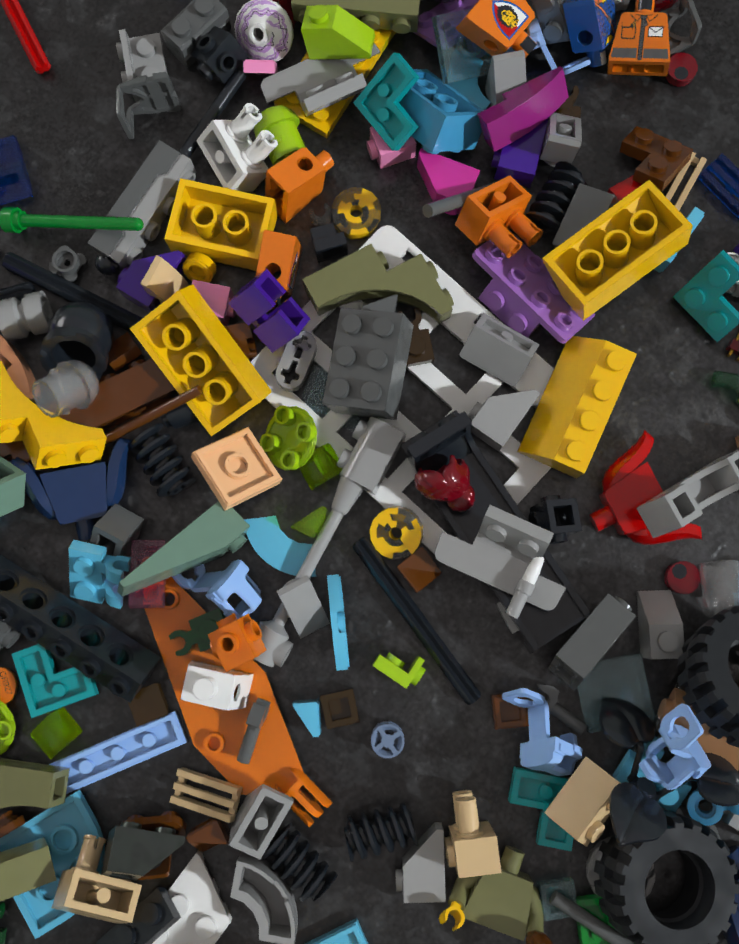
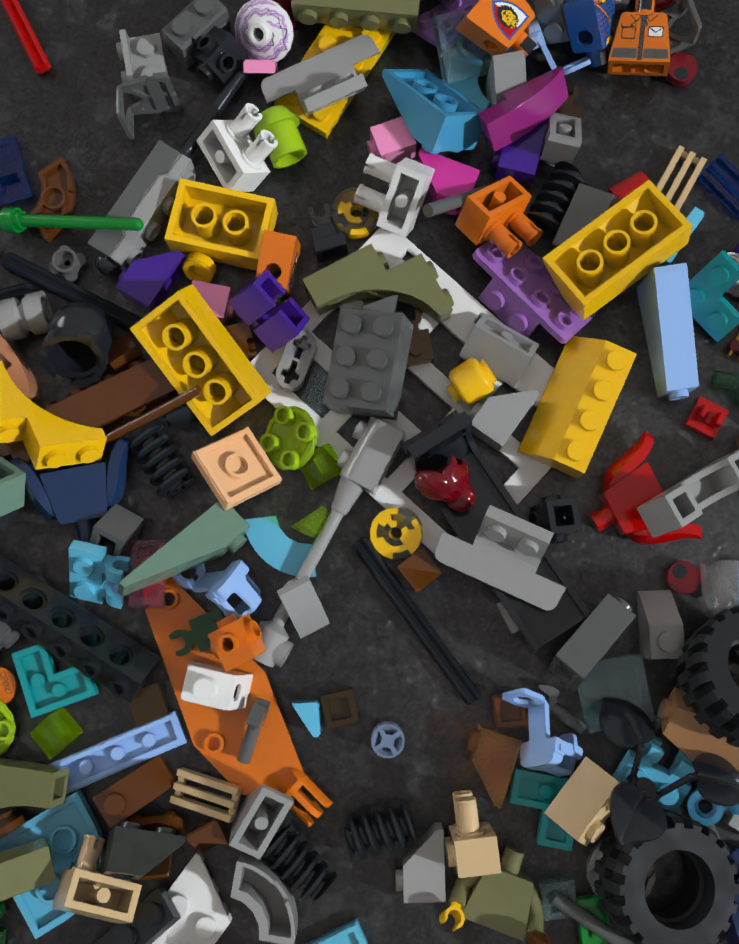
(57, 194): none -> reddish brown tile
(66, 387): clear piece -> none
(134, 790): none -> reddish brown slope
(162, 280): tan slope -> none
(297, 181): orange torso -> none
(335, 34): lime slope -> none
(338, 622): medium azure tile -> none
(381, 101): teal plate -> none
(393, 667): lime bracket -> none
(405, 196): none -> white brick
(471, 381): none -> yellow head
(494, 760): none -> clear orange slope
(525, 587): light grey piece -> none
(659, 156): reddish brown plate -> none
(669, 330): none -> light blue slope
(689, 756): light blue piece -> none
(705, 418): none -> red tile

